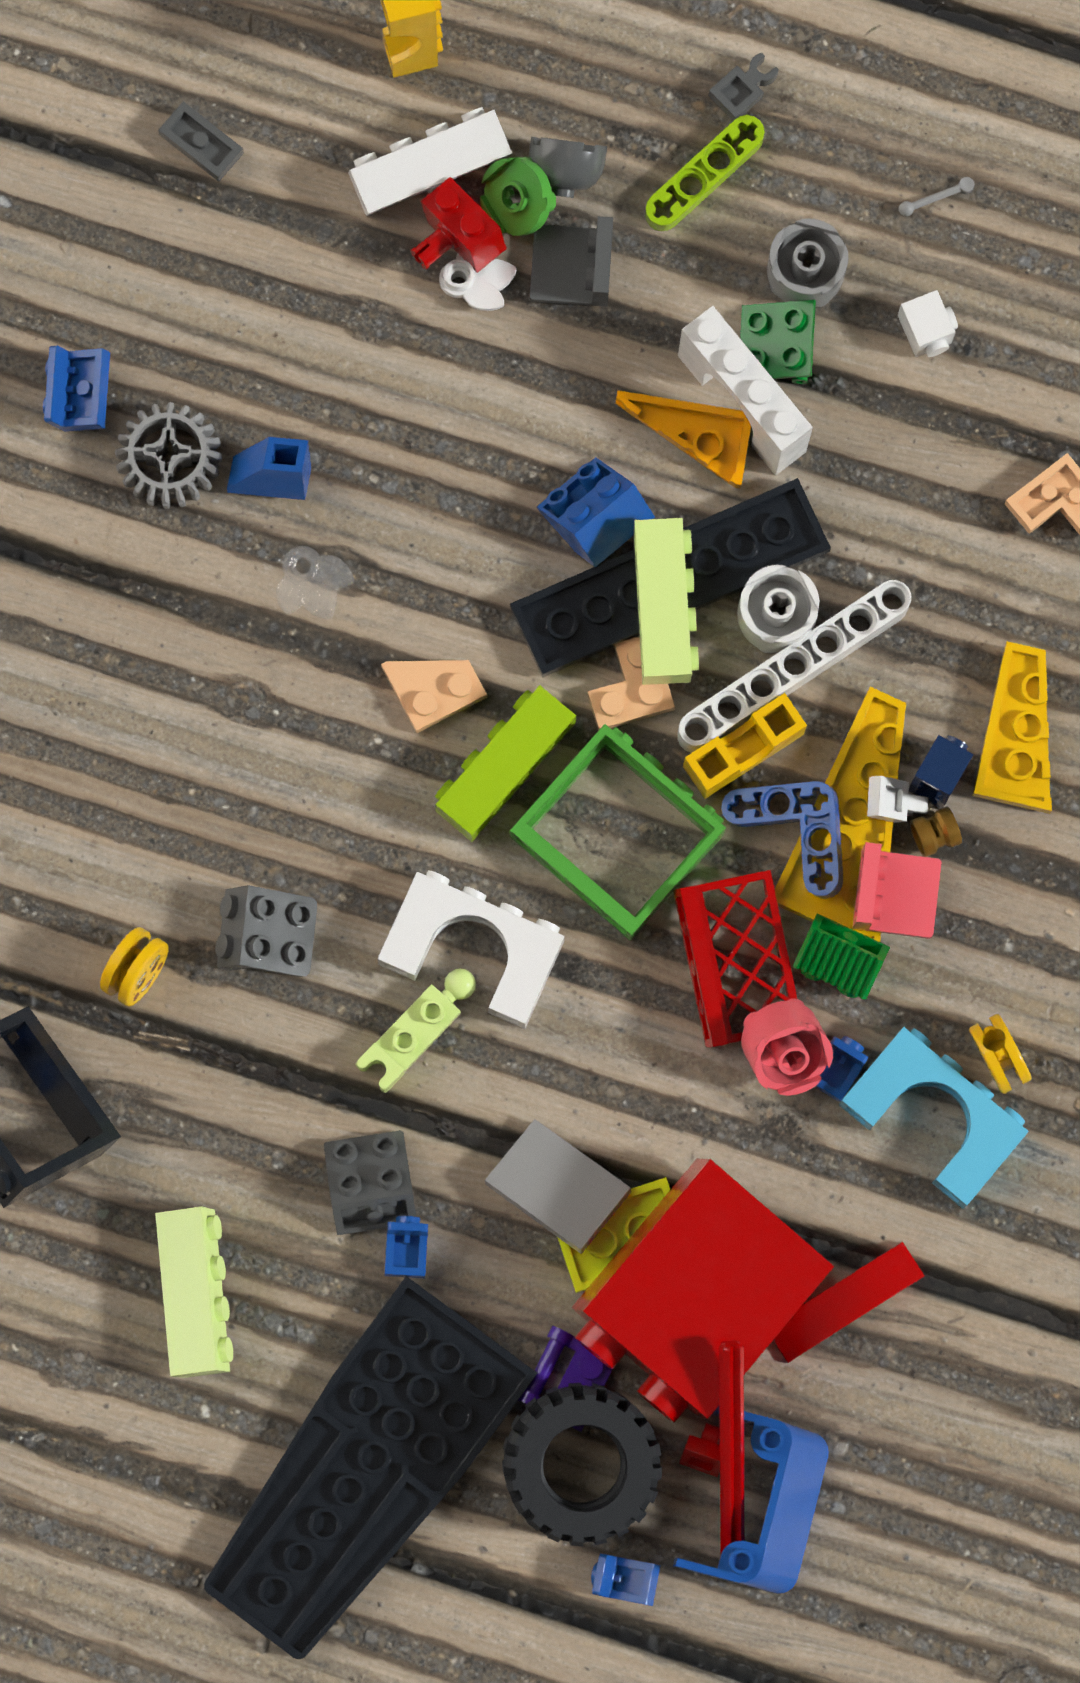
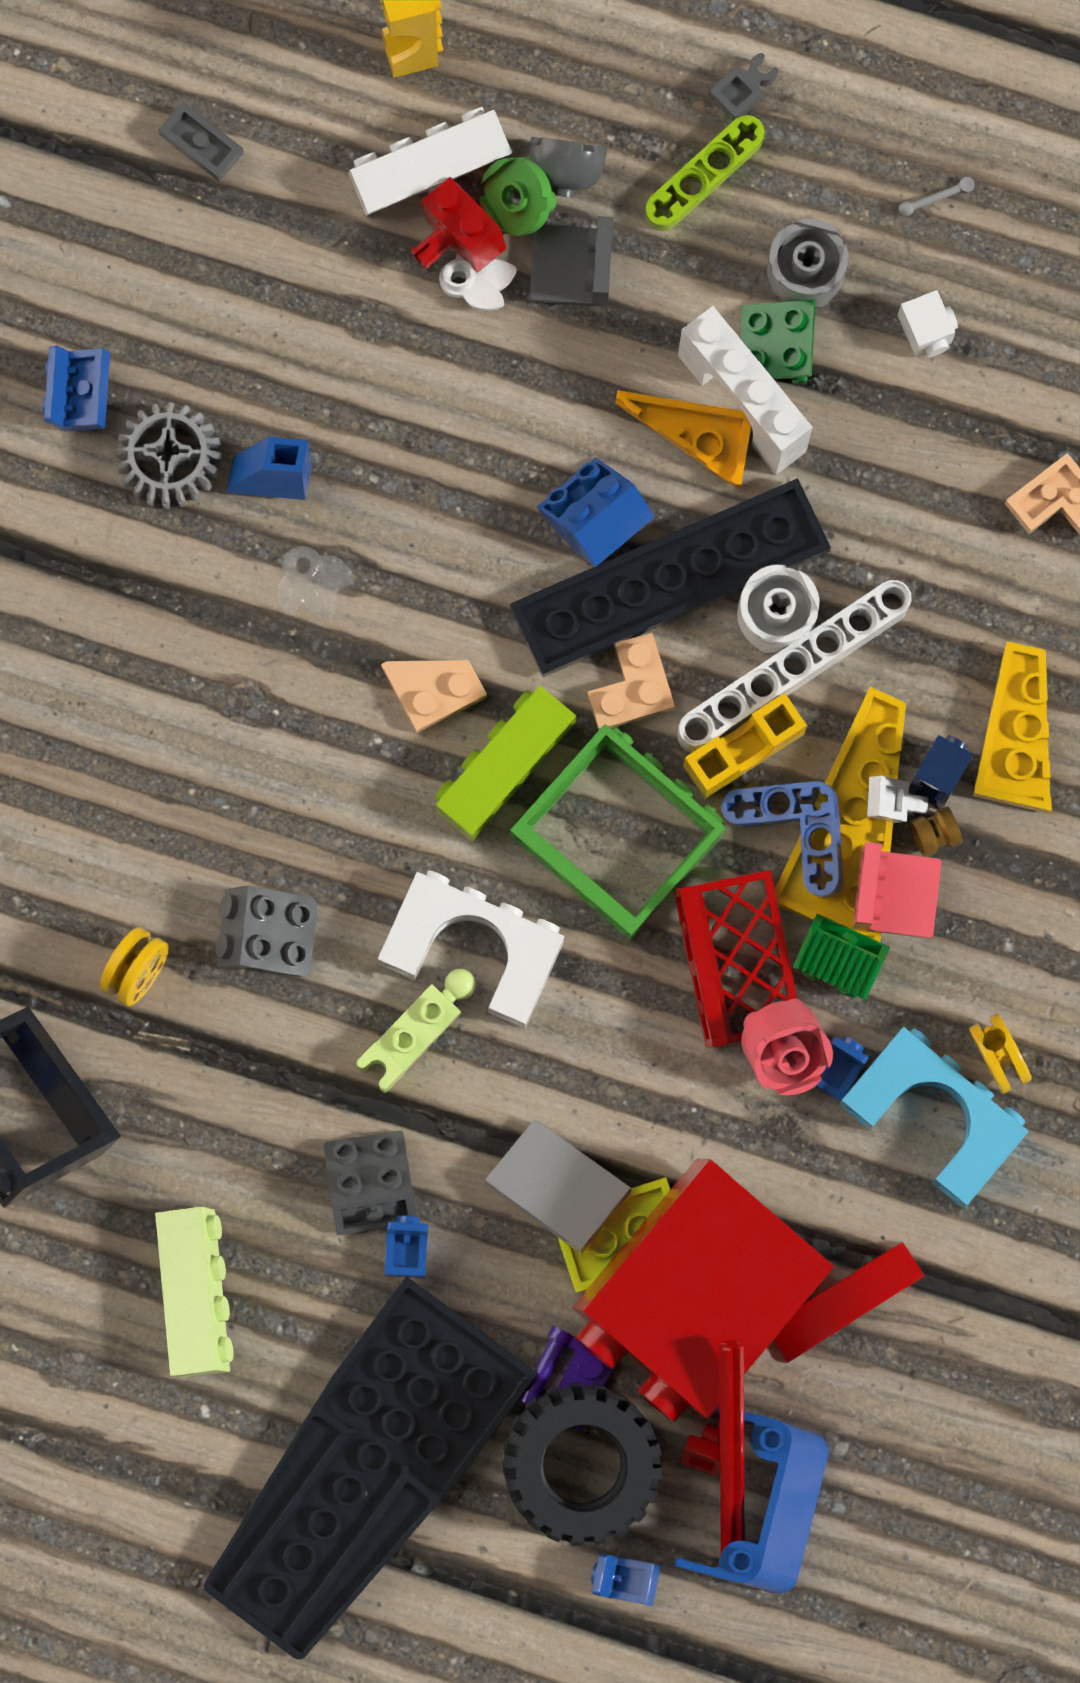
(663, 601): yellowish green brick -> none

